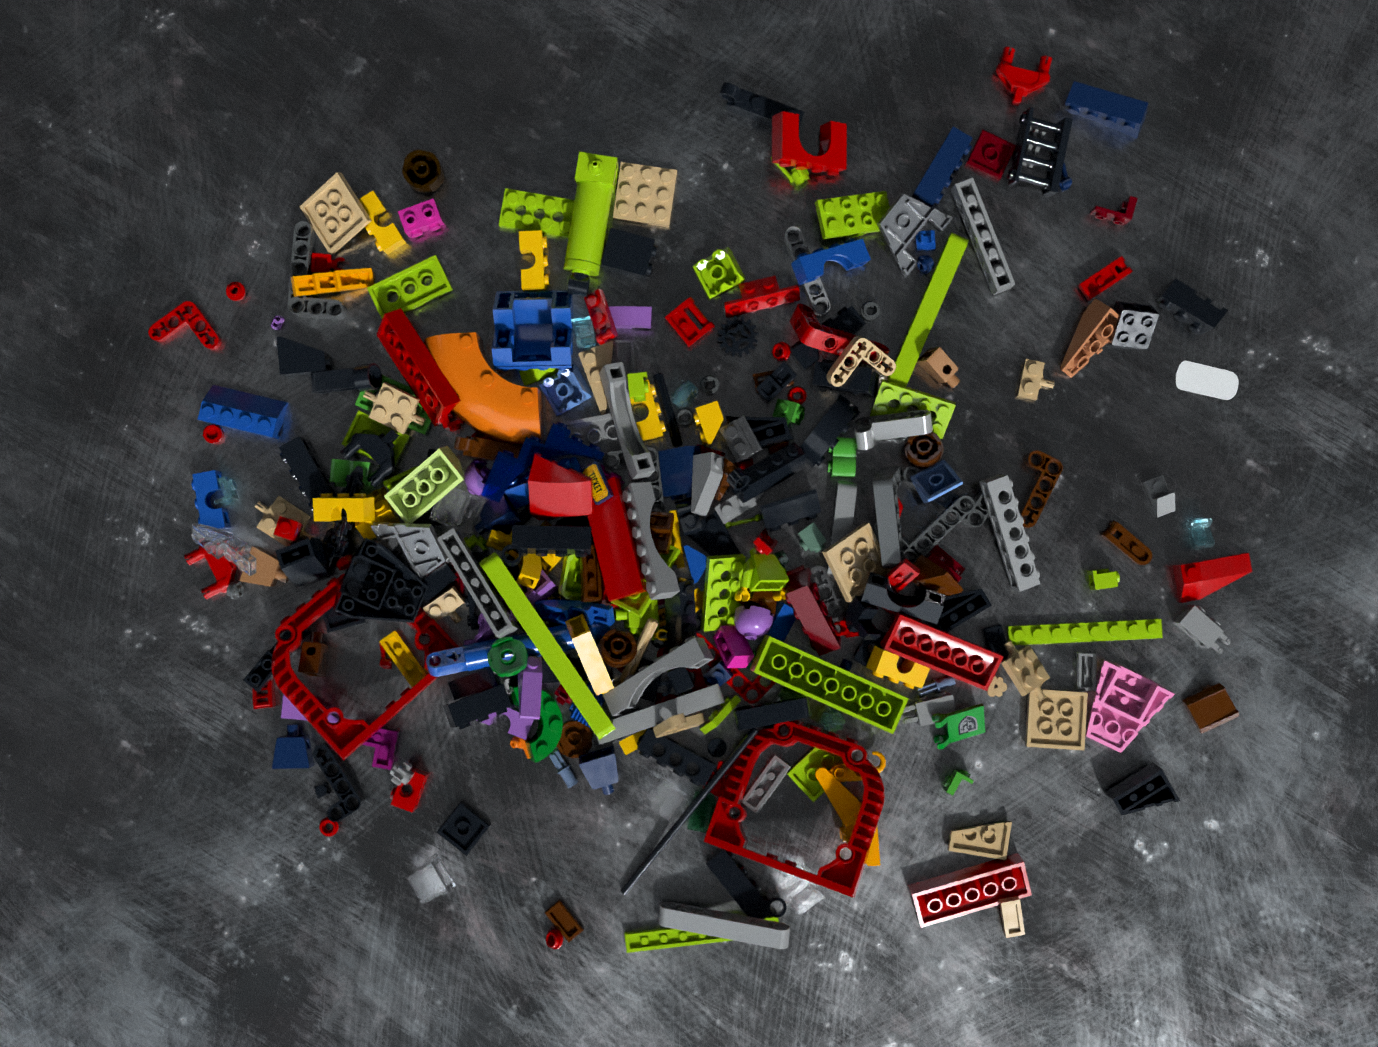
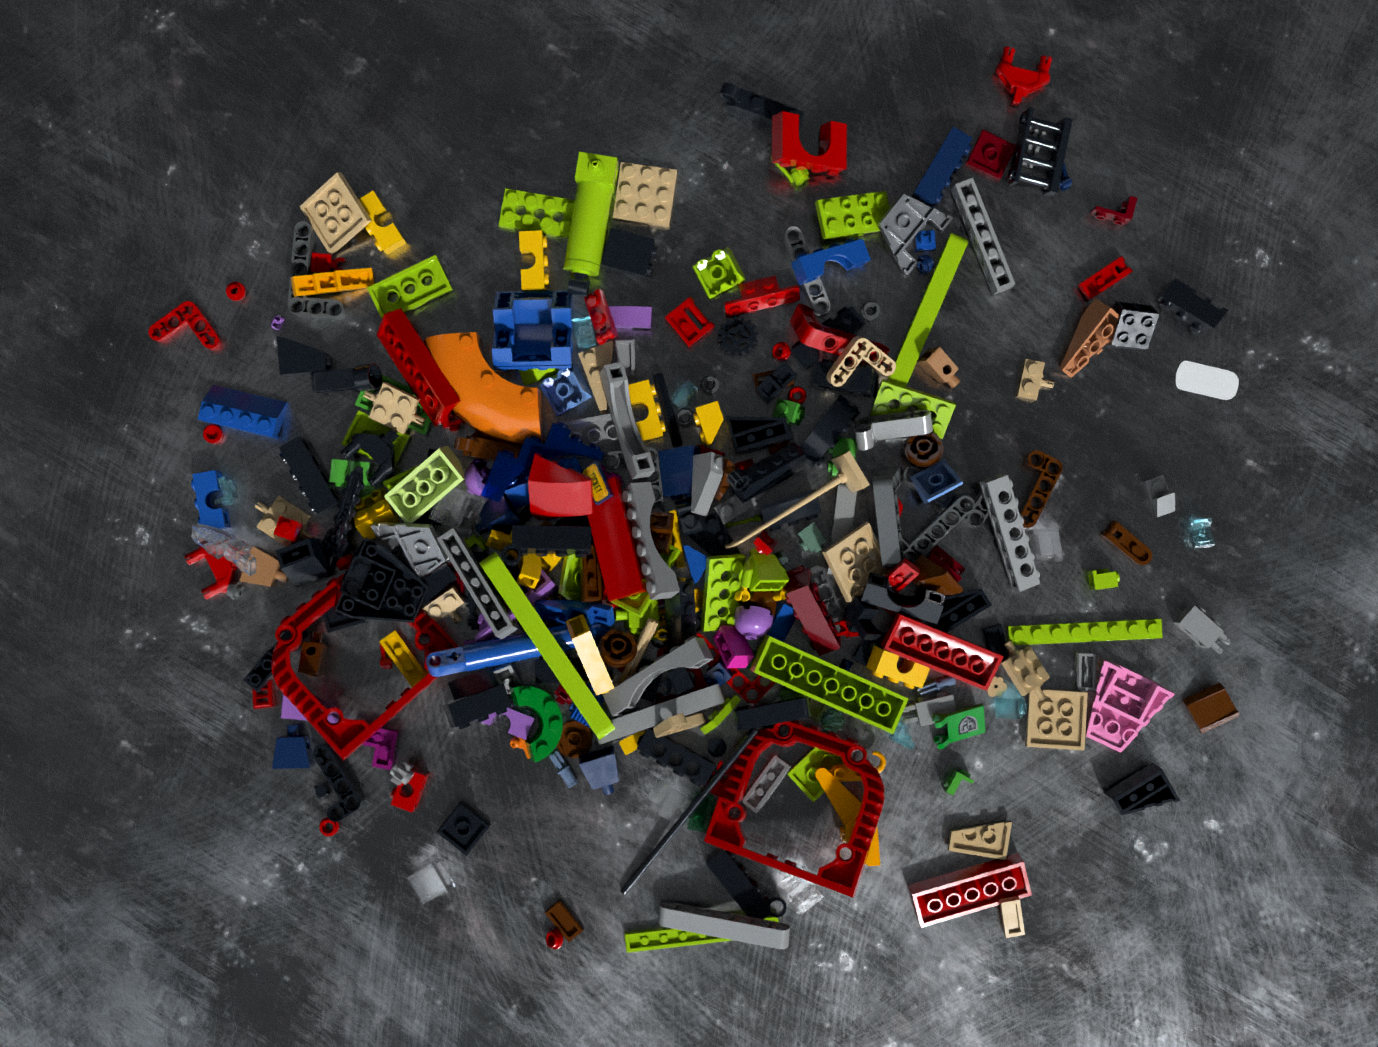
(357, 508): yellow arch -> none
(421, 218): dark pink brick -> none
(423, 160): dark brown brick -> none
(512, 666): green plate -> none
(530, 688): medium lavender slope -> none
(638, 386): lime brick -> none
(741, 439): flat silver plate -> none
(848, 473): none -> tan piece
(902, 739): none -> clear light blue bracket
(1010, 708): none -> clear light blue bracket
(1046, 543): none -> clear plate
(1107, 108): dark blue wedge -> none
(1204, 577): red wedge -> none

